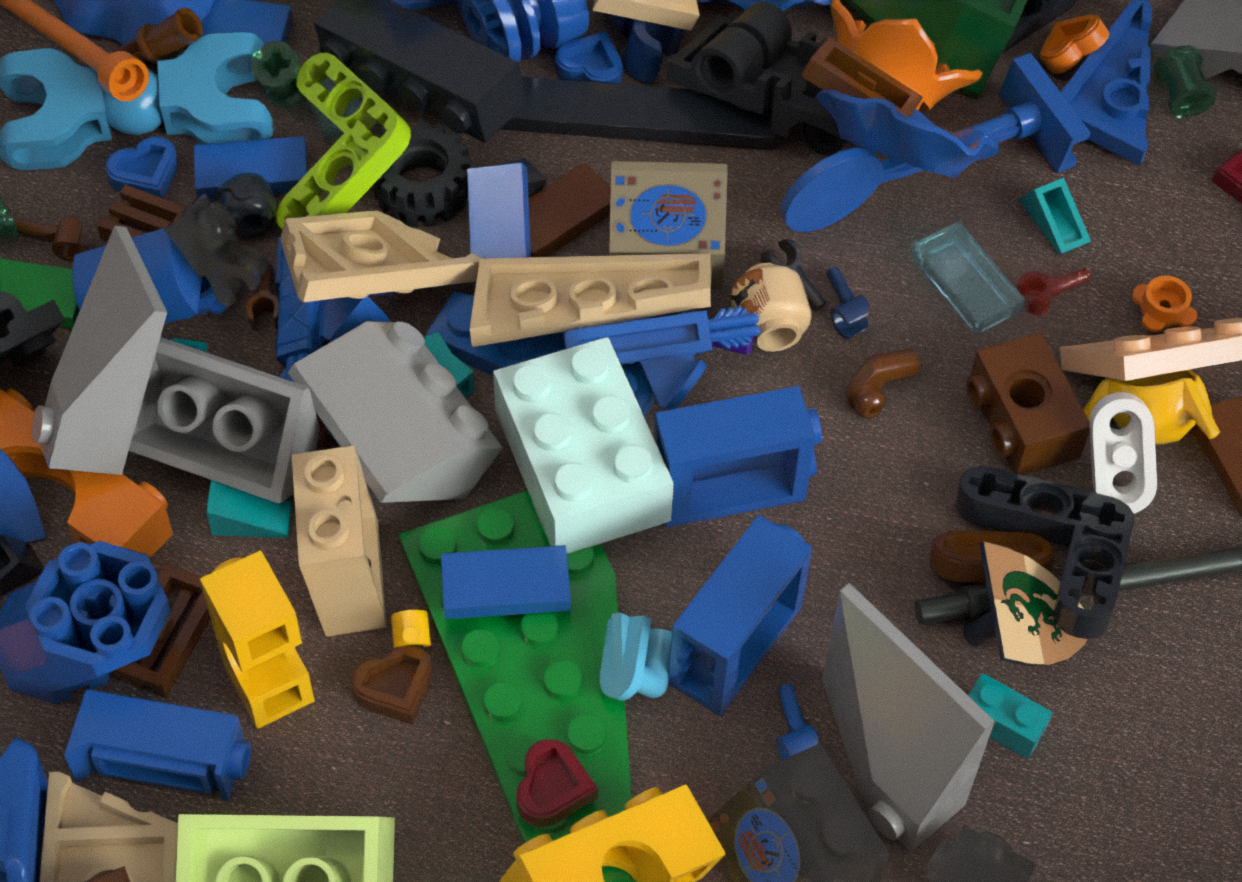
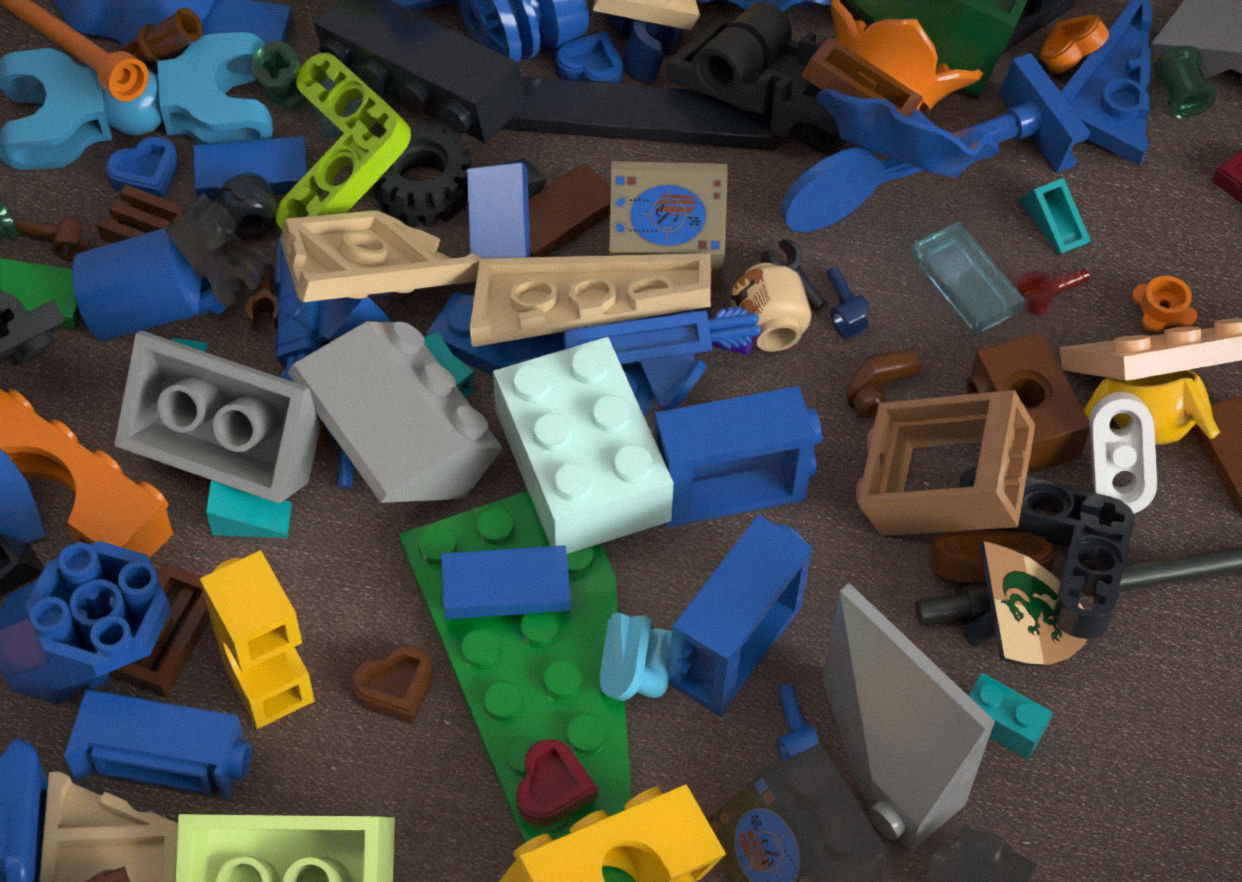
(103, 366): light grey slope -> none
(338, 541): tan window -> none
(410, 628): yellow hand -> none
(1001, 474): none -> medium nougat window

